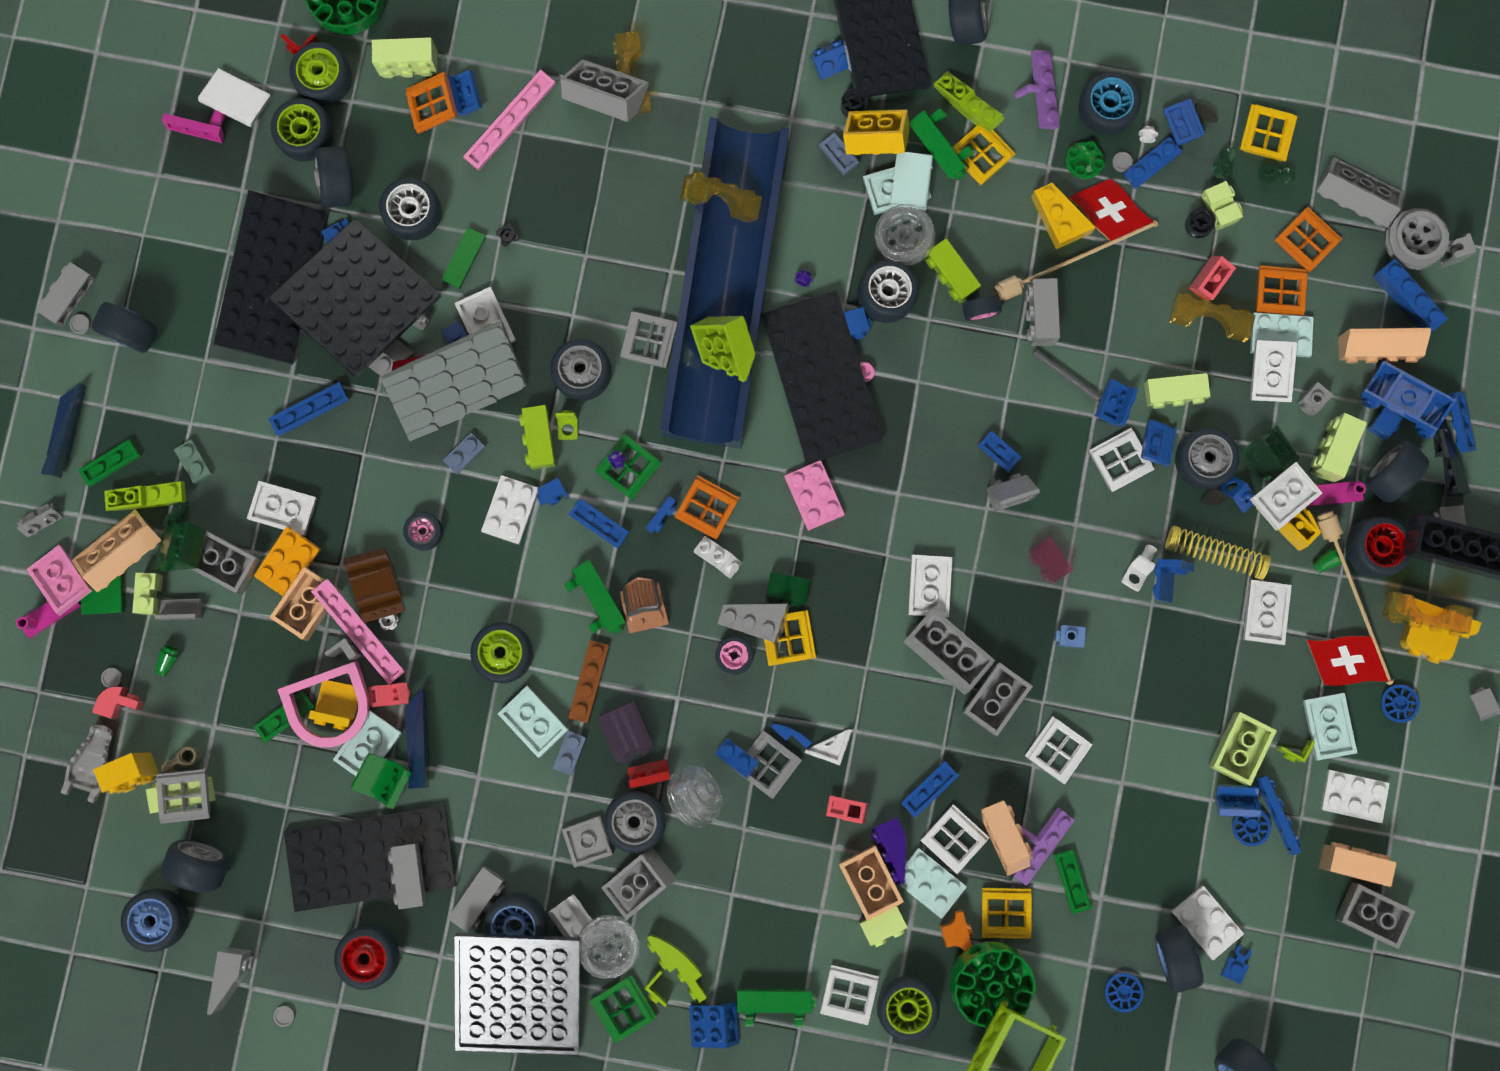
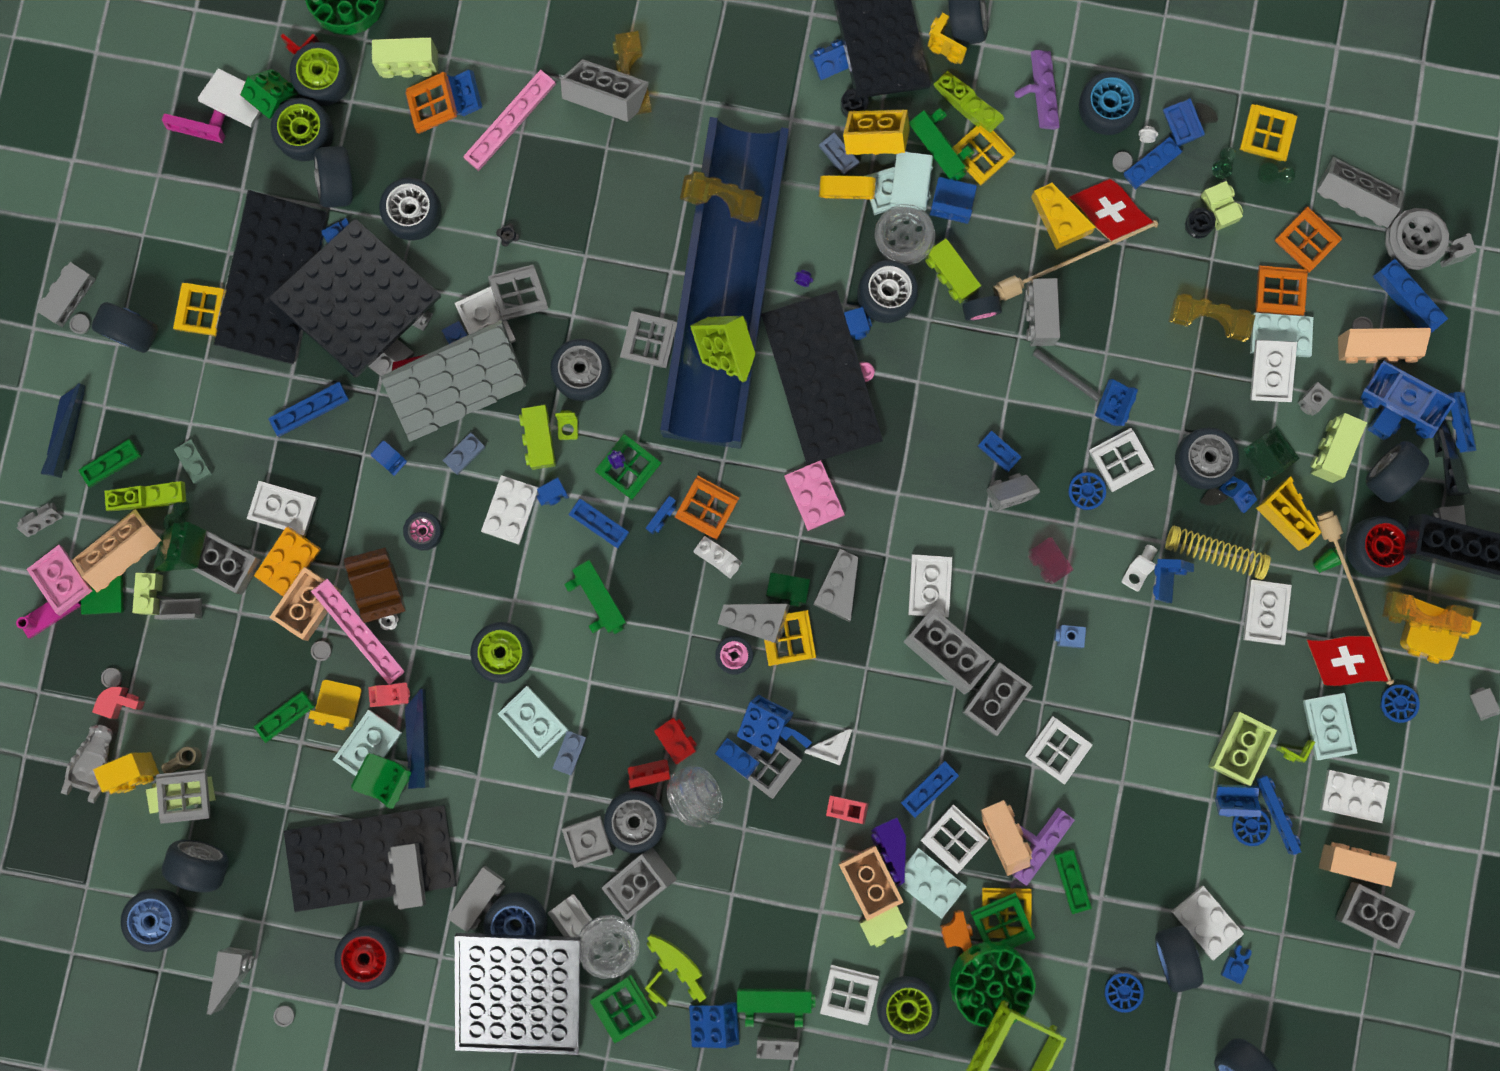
(166, 659): green cone -> none
(183, 307): none -> yellow piece
(267, 91): none -> green bracket
(293, 715): bright pink window -> none
(321, 651): none -> light grey piece
(346, 646): light grey panel -> none
(388, 457): none -> blue bracket
(463, 258): green tile -> none
(512, 276): none -> light grey piece
(588, 681): dark orange plate -> none
(626, 733): clear purple brick -> none
(643, 605): nougat piece -> none
(675, 740): none -> red bracket
(764, 723): none -> blue bracket
(777, 1048): none -> light grey hinge
(838, 588): none -> light grey wedge
(847, 187): none -> yellow beam
(942, 44): none -> yellow bracket
(953, 200): none -> blue bracket
(997, 906): none -> green piece
(1084, 160): green dish -> none
(1087, 491): none -> blue wheel
(1158, 443): blue plate -> none
(1177, 390): yellowish green brick -> none
(1212, 277): coral brick -> none
(1286, 496): white plate -> none
(1339, 493): dark pink piece -> none
(1362, 323): none -> light grey piece

